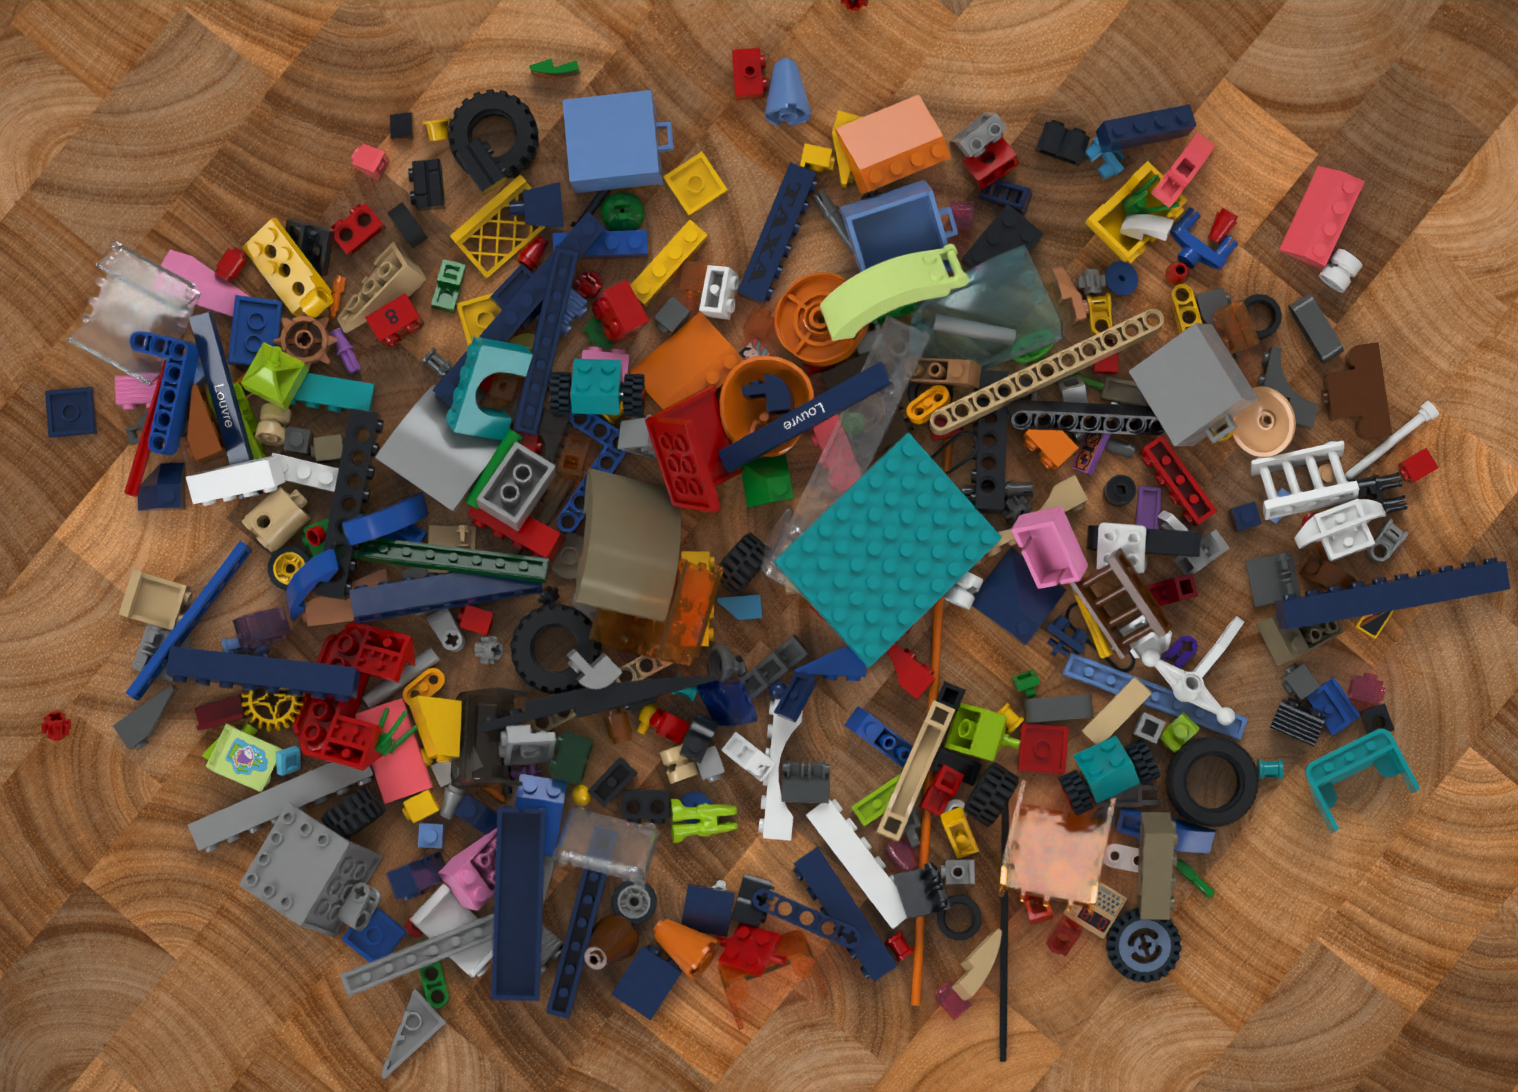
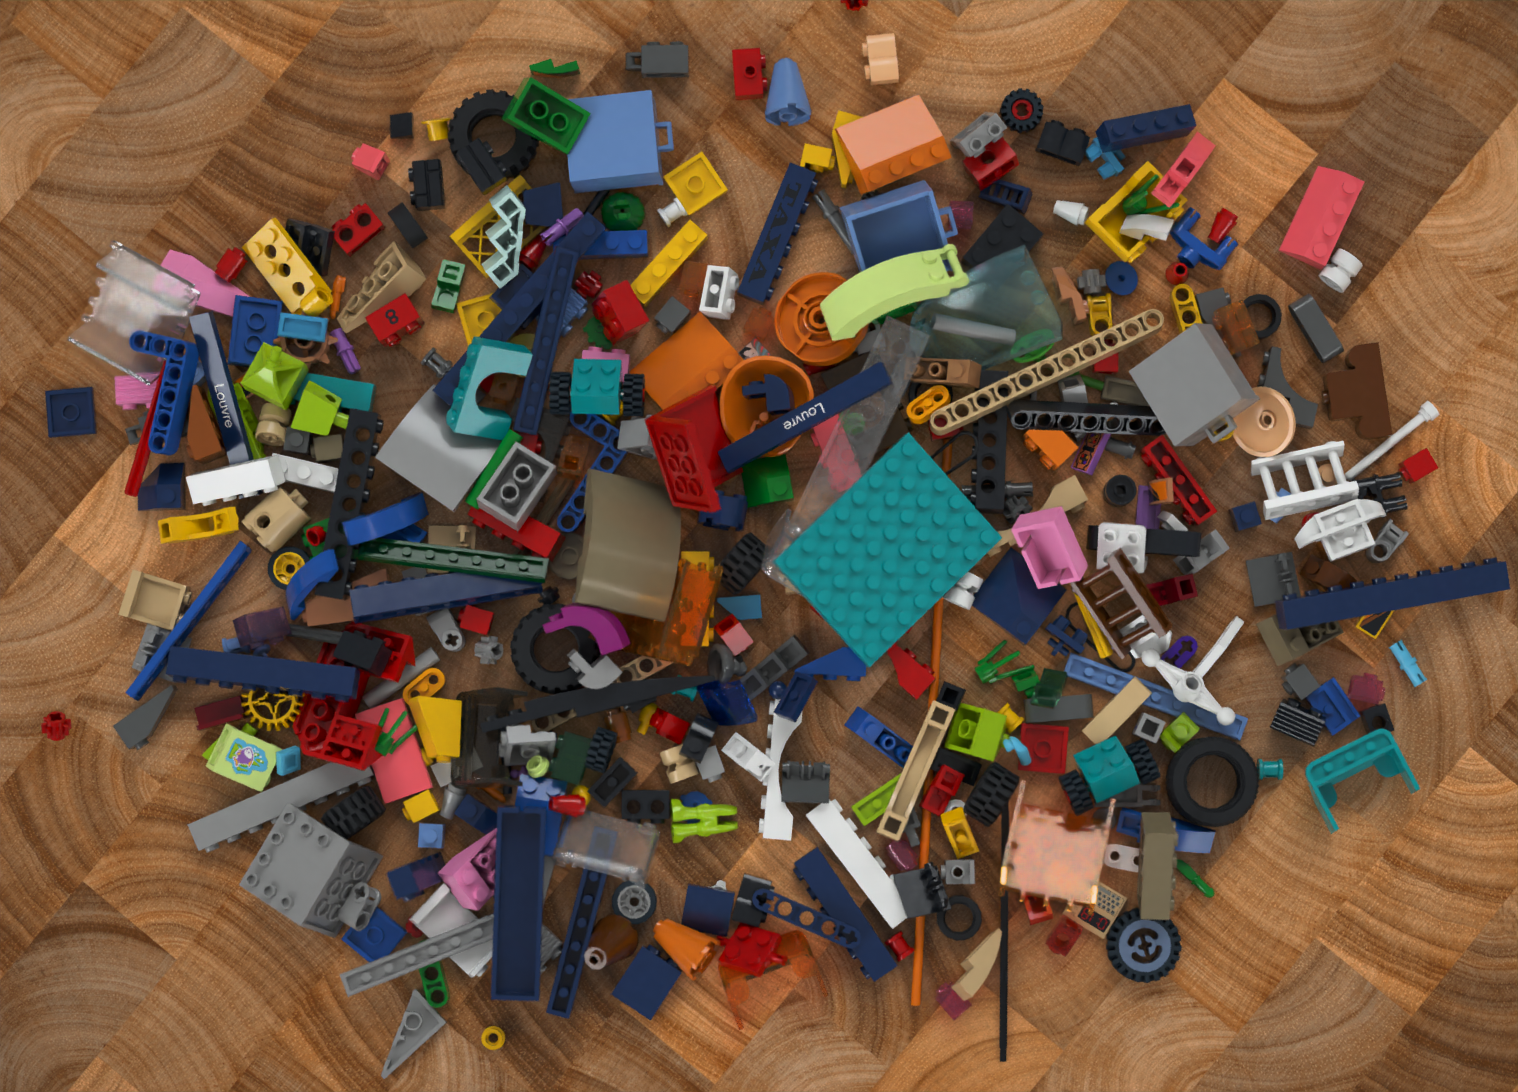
(198, 526): none -> yellow arch
(302, 327): none -> dark azure tile
(315, 634): none -> dark grey axle
(318, 411): none -> lime torso
(362, 652): none -> black brick
(493, 1045): none -> yellow plate
(506, 237): none -> light aqua brick
(537, 766): none -> yellowish green plate
(545, 115): none -> green slope
(562, 226): none -> medium lavender axle
(568, 804): none -> red cone
(600, 622): none -> magenta arch
(601, 750): none -> black bush
(660, 60): none -> dark grey brick
(672, 212): none -> white bush
(732, 513): none -> dark blue brick
(733, 634): none -> brick
(882, 59): none -> light nougat brick
(987, 671): none -> green plant
(1009, 111): none -> black bush
(1021, 750): none -> medium azure arm
(1049, 689): none -> clear green slope
(1072, 211): none -> white cone
(1160, 491): none -> slope
(1408, 663): none -> medium azure pin

